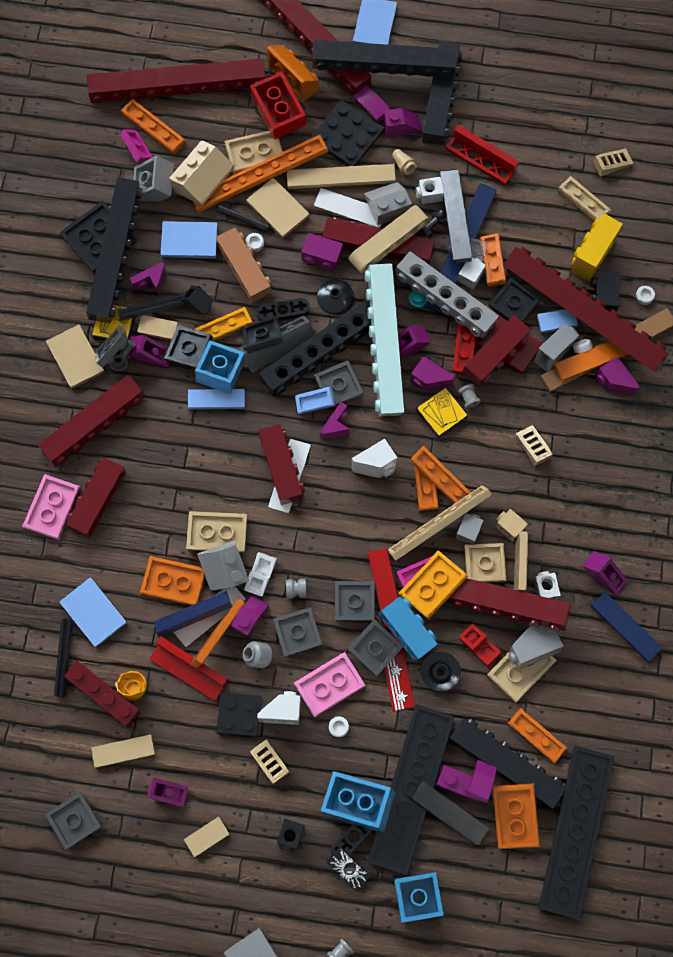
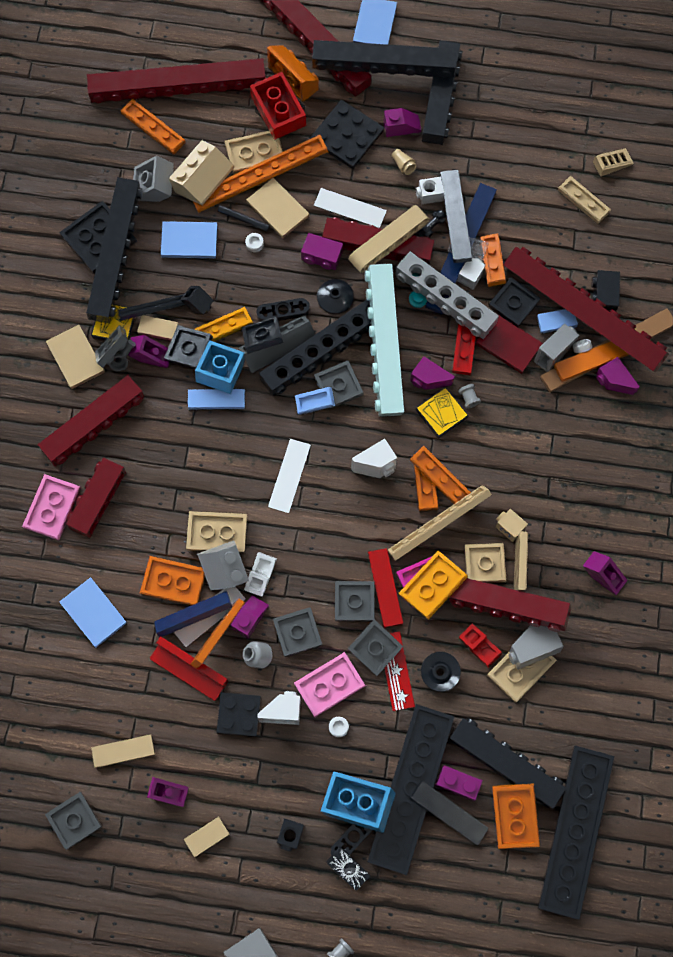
(63, 657): black axle -> none
(102, 694): dark red brick -> none
(131, 685): light orange hair -> none
(136, 145): dark pink plate -> none
(153, 275): magenta slope -> none
(243, 265): nougat brick -> none
(274, 779): tan slope -> none
(280, 464): dark red brick -> none
(294, 588): light grey wheel -> none
(333, 427): magenta slope -> none
(341, 176): tan tile -> none
(371, 103): magenta slope -> none
(388, 202): light grey slope -> none
(408, 628): dark azure brick -> none
(412, 340): magenta slope -> none
(418, 897): dark azure brick -> none
(469, 528): light grey brick -> none
(482, 781): magenta slope -> none
(483, 149): red fence -> none
(496, 350): dark red brick -> none
(537, 736): orange tile -> none
(547, 454): tan slope -> none
(554, 592): white brick -> none
(595, 247): yellow brick -> none
(626, 627): dark blue tile -> none
(645, 295): white tile -> none

